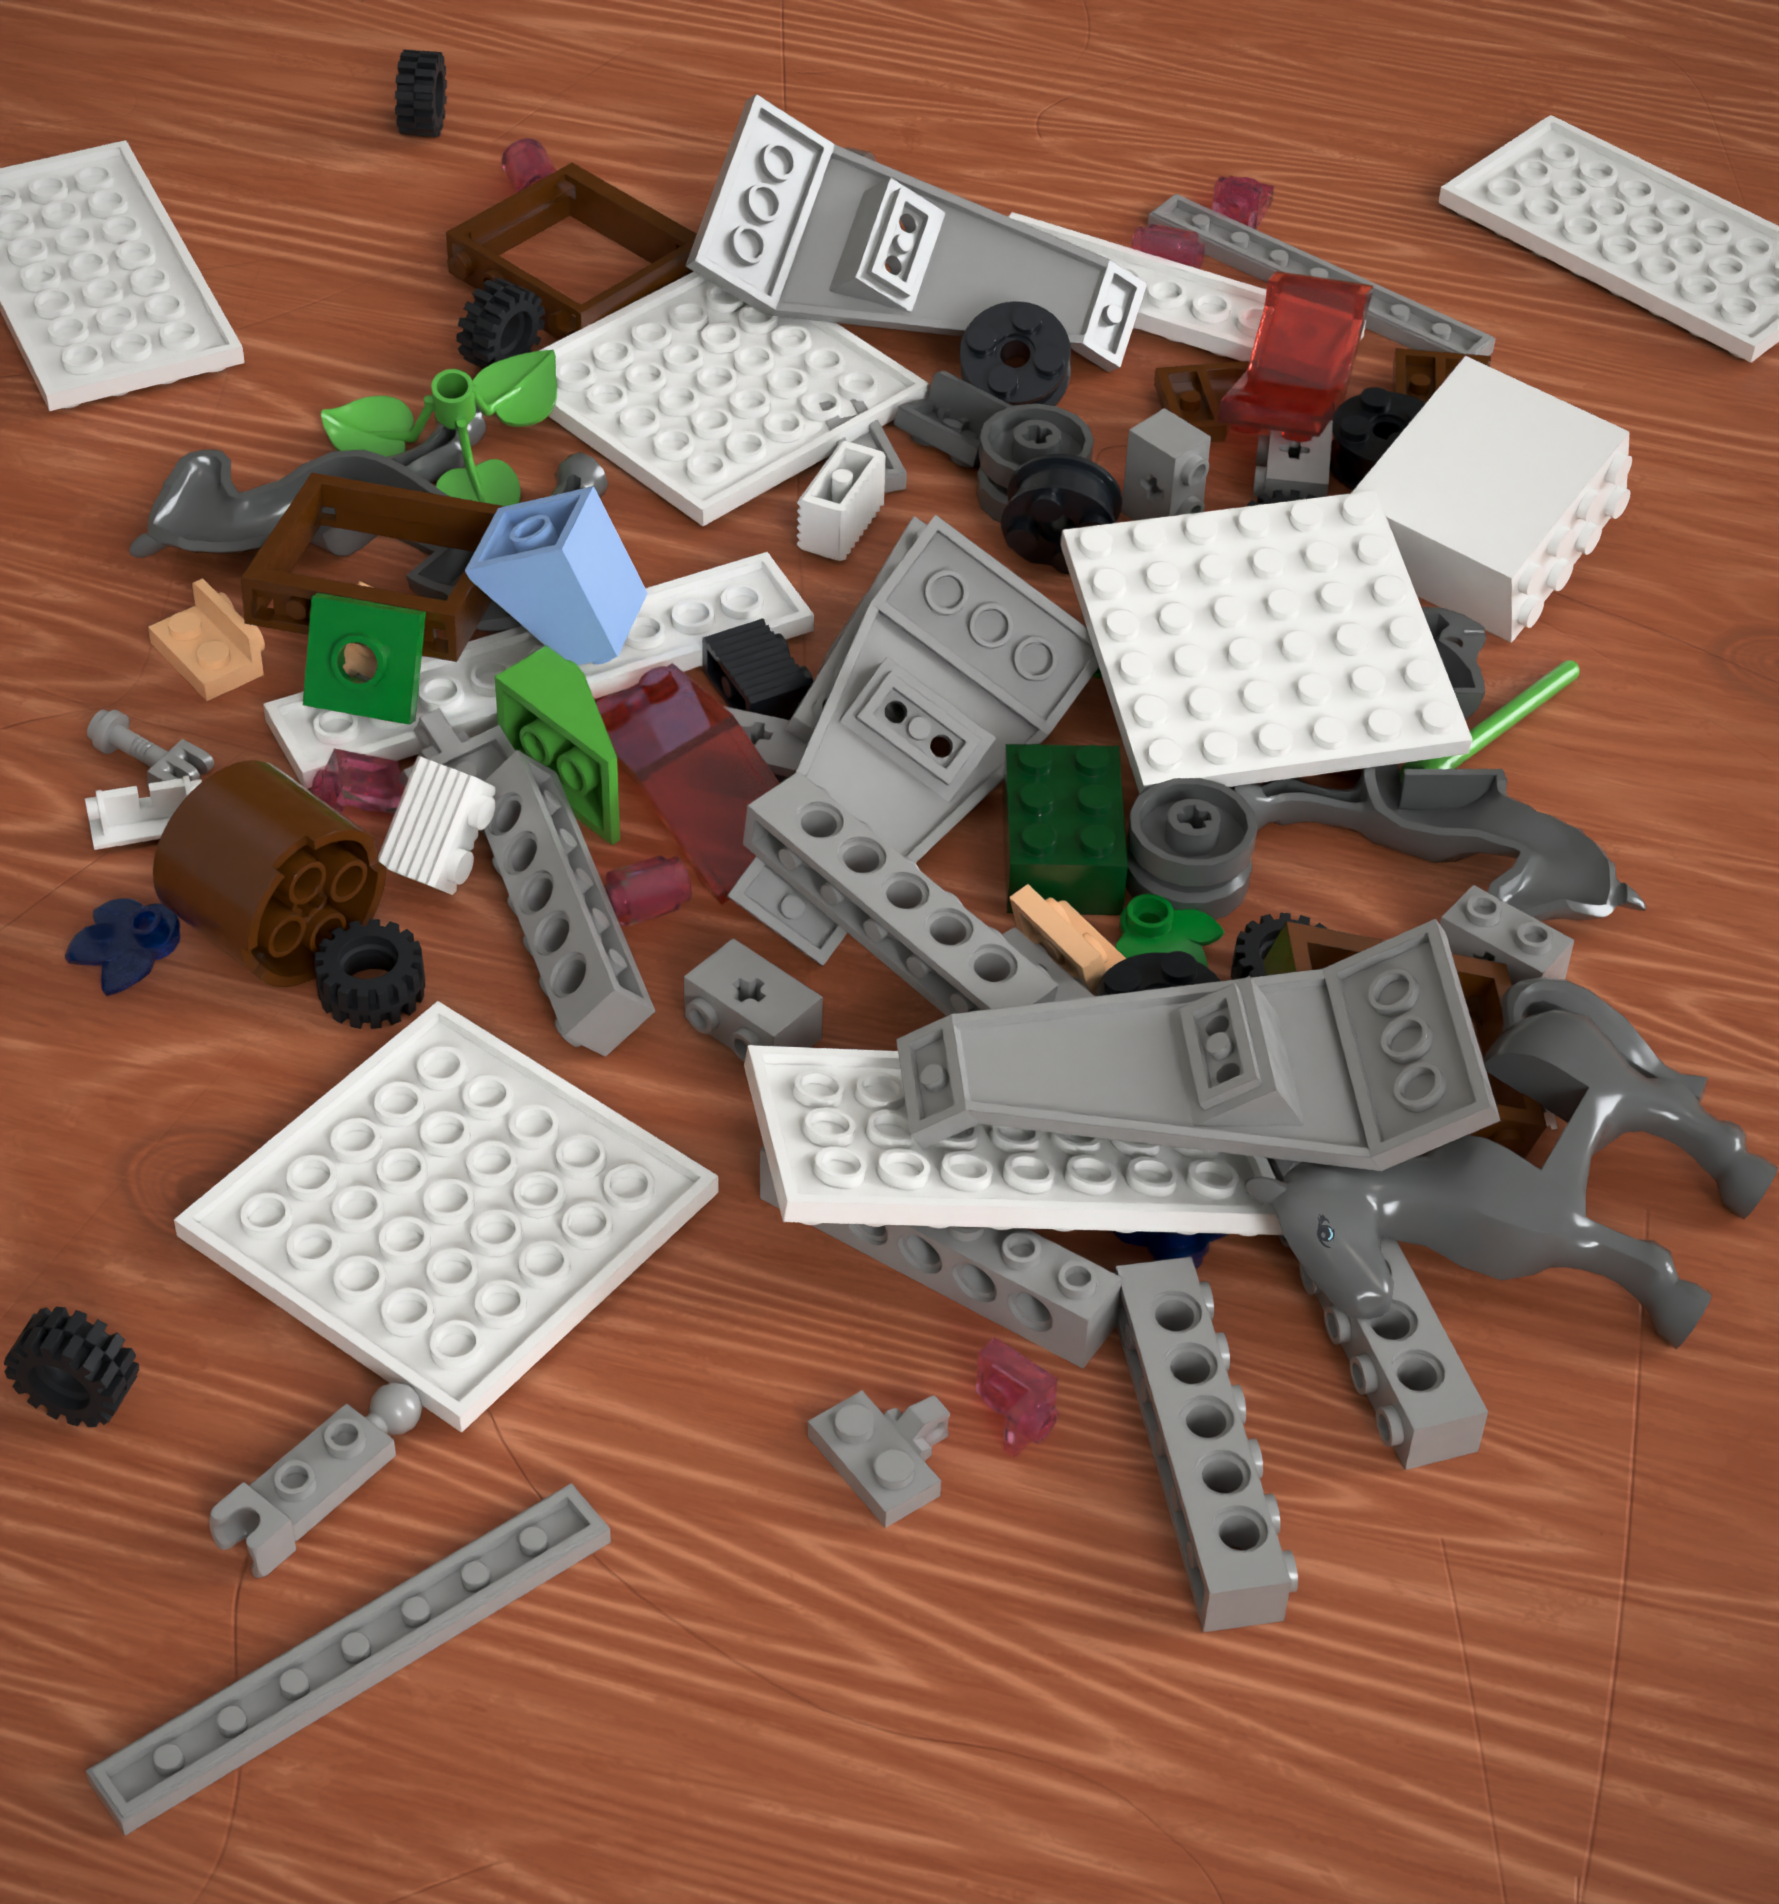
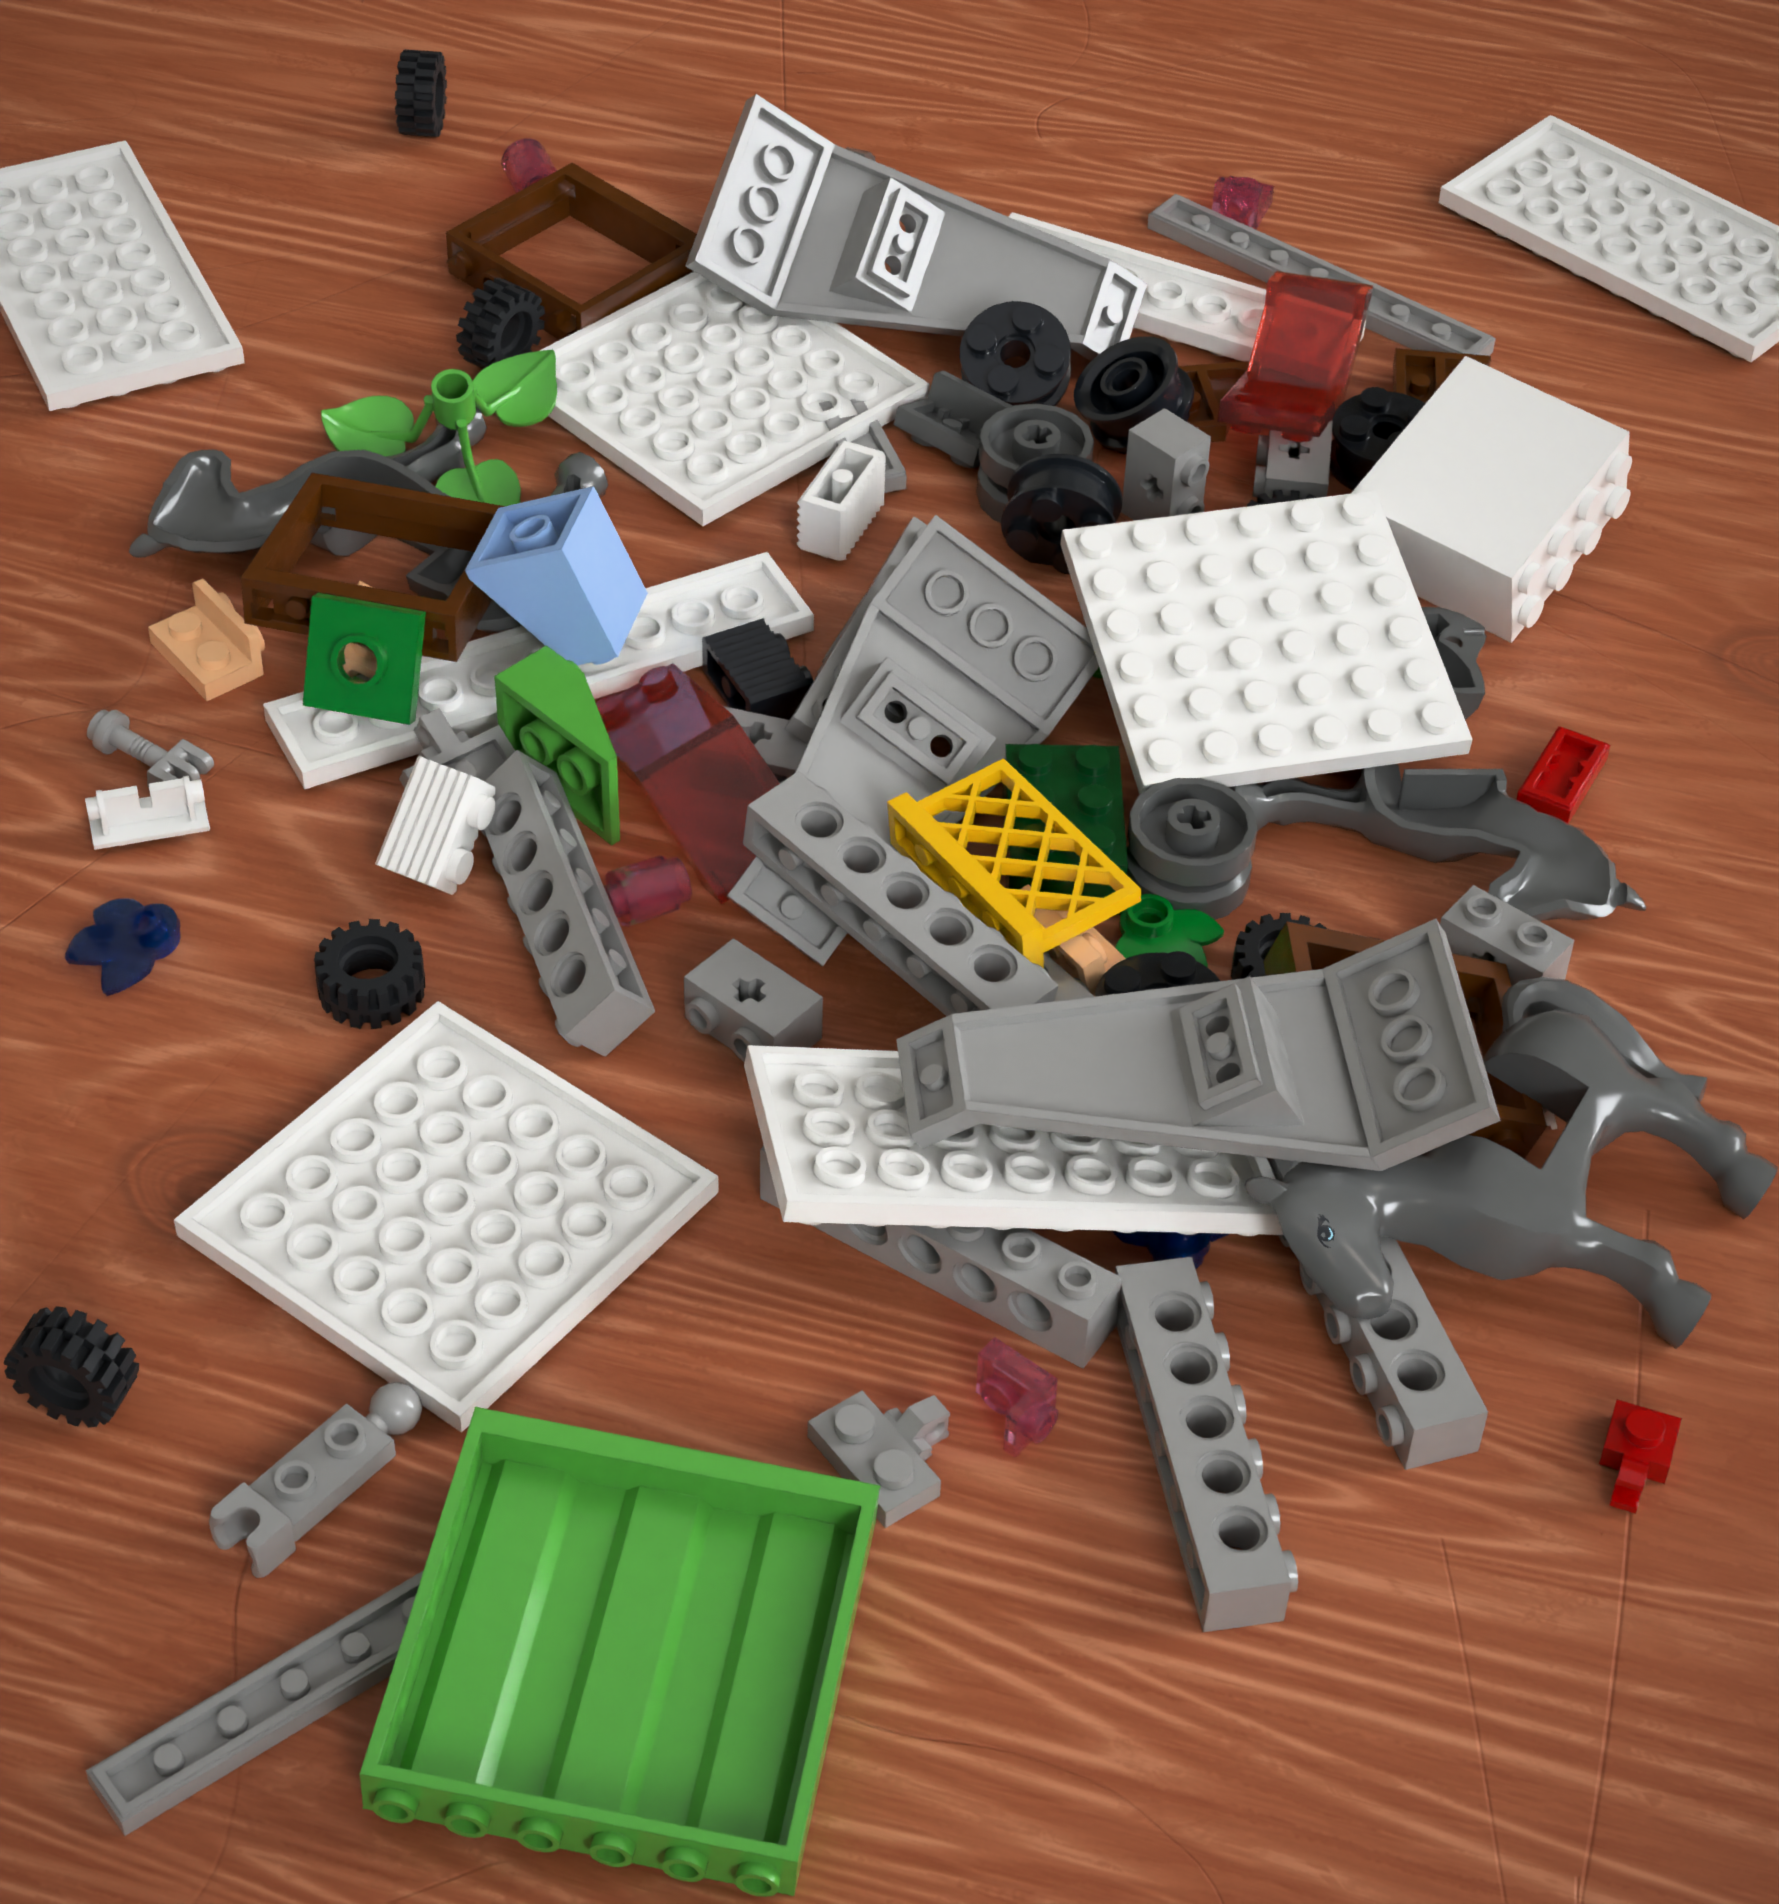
(266, 870): reddish brown brick -> none
(359, 782): clear pink bracket -> none
(625, 1653): none -> bright green panel
(975, 879): none -> yellow fence
(1129, 386): none -> black wheel
(1170, 243): clear pink brick -> none
(1506, 716): bright green piece -> none
(1563, 773): none -> red plate
(1640, 1448): none -> red plate

